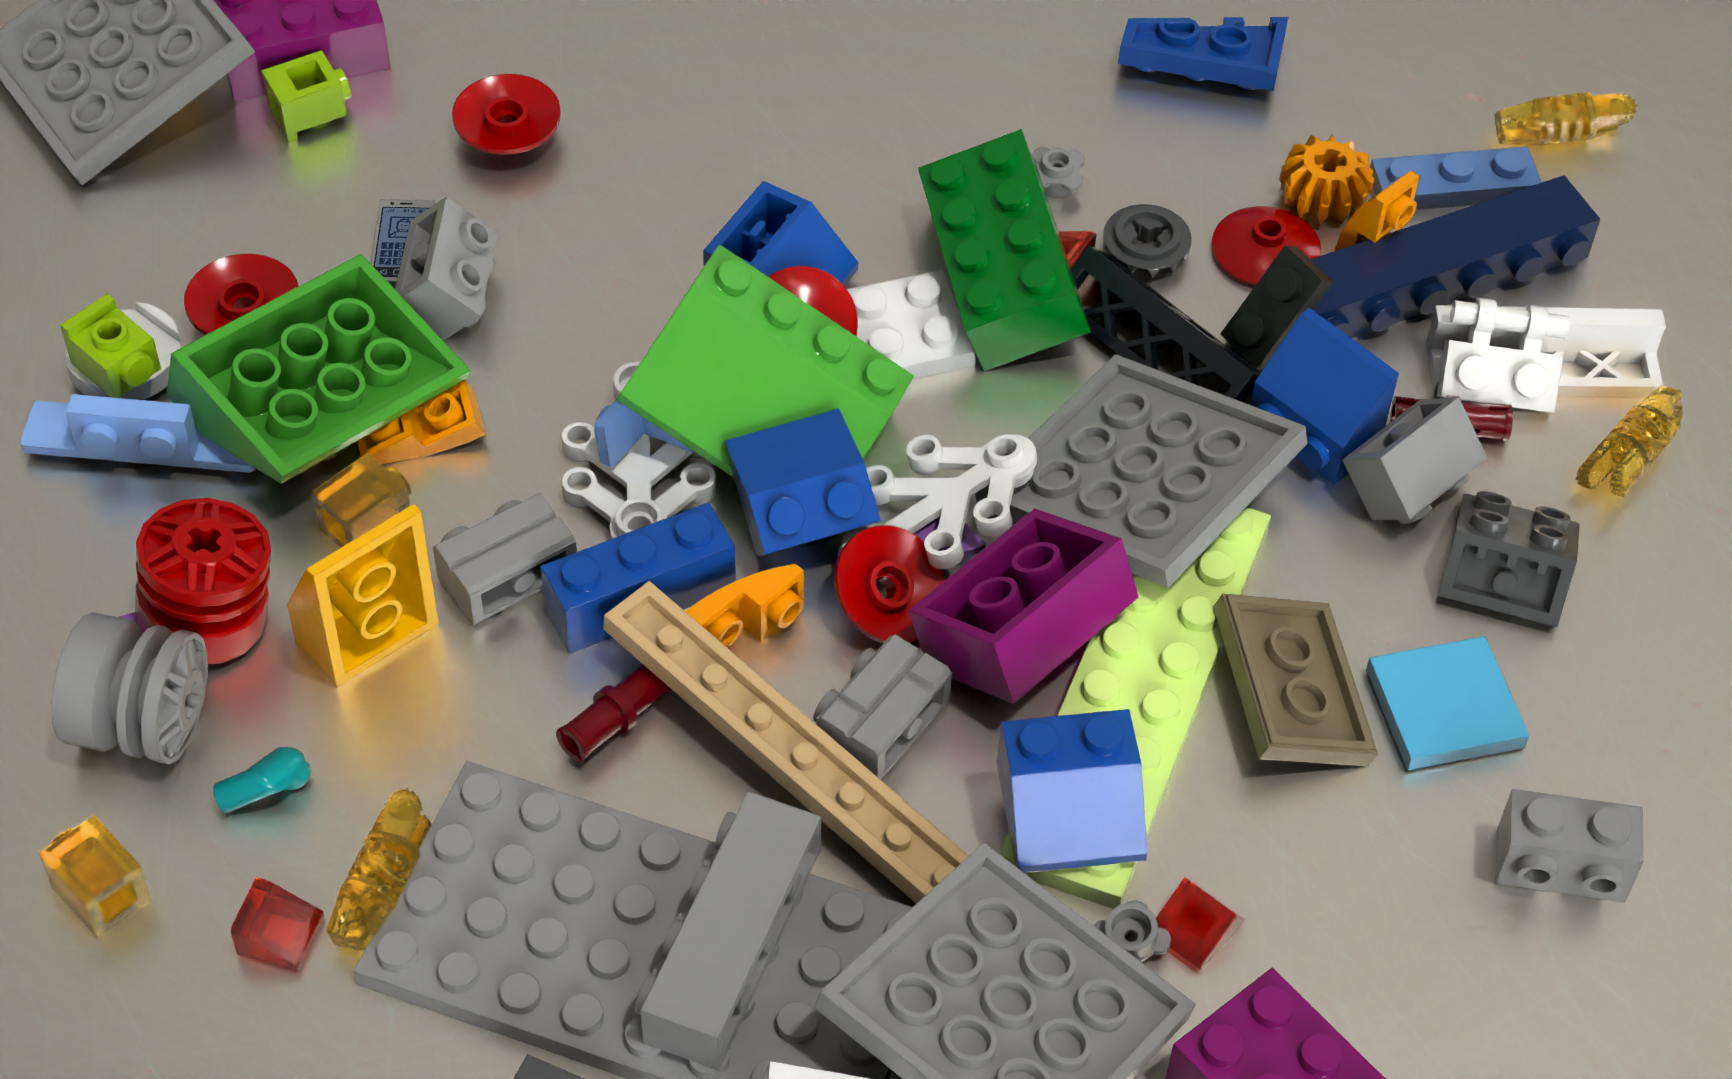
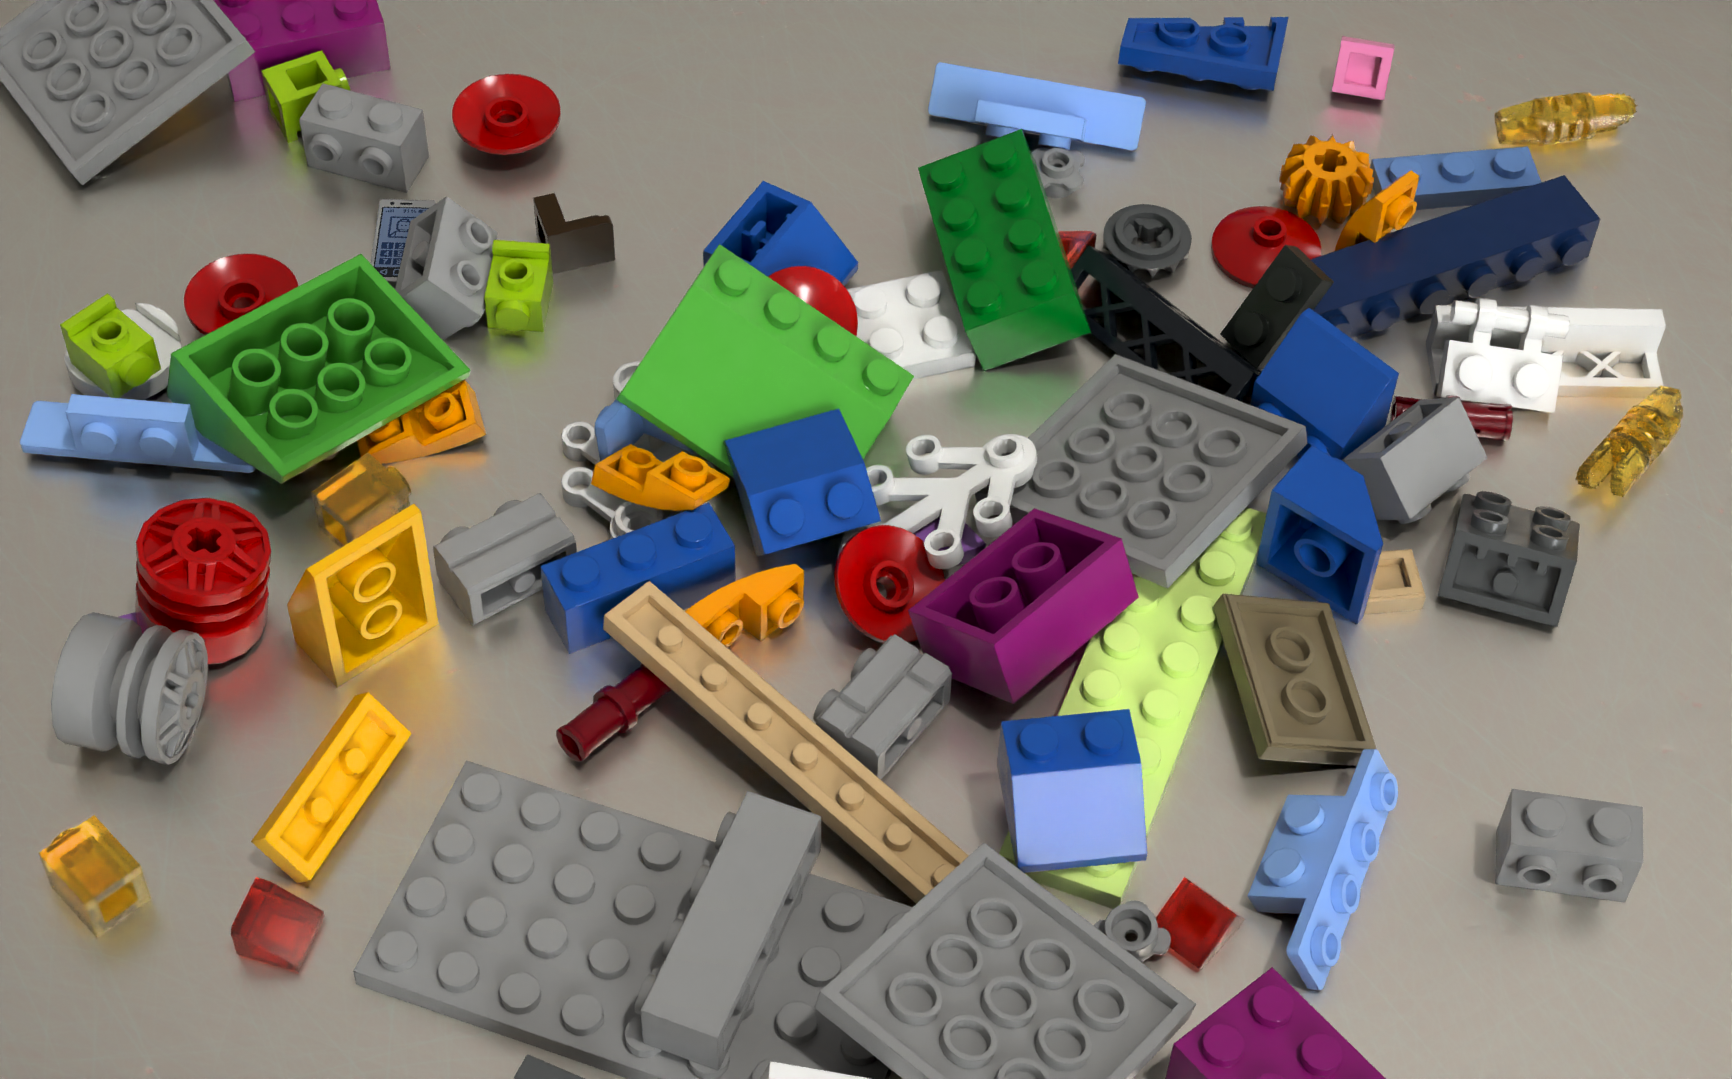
(273, 773): teal arm -> none
(331, 788): none -> yellow plate
(364, 137): none -> light grey brick
(379, 872): clear yellow hinge -> none
(519, 286): none -> lime brick
(573, 242): none -> dark brown panel
(670, 485): none -> light orange slope
(1036, 106): none -> light blue bracket
(1321, 861): none -> light blue bracket
(1323, 533): none -> blue slope
(1363, 68): none -> bright pink tile
(1396, 584): none -> tan tile
(1447, 703): medium azure tile -> none

